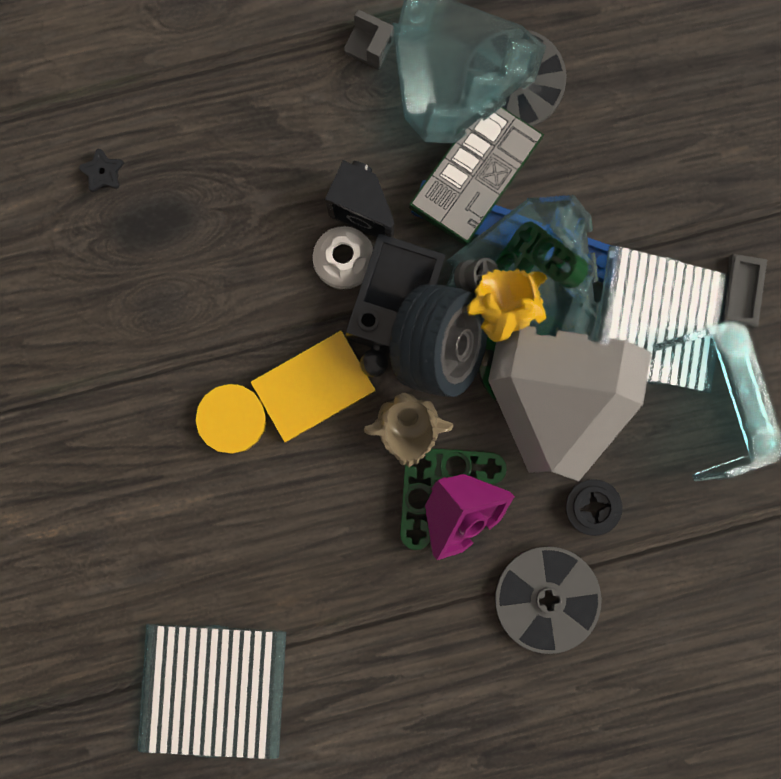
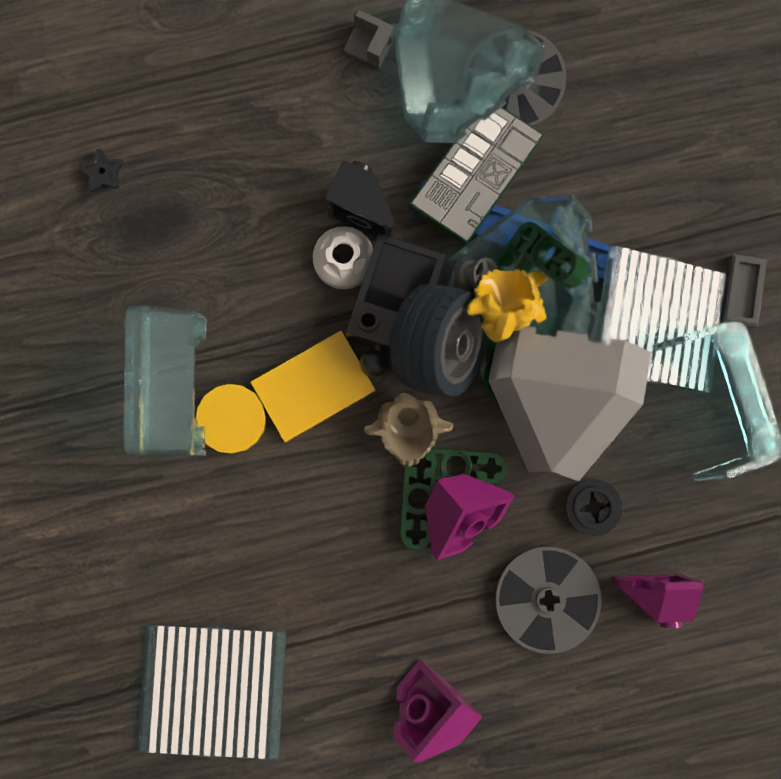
(162, 381): none -> clear light blue windscreen
(431, 714): none -> magenta slope
(663, 597): none -> magenta slope

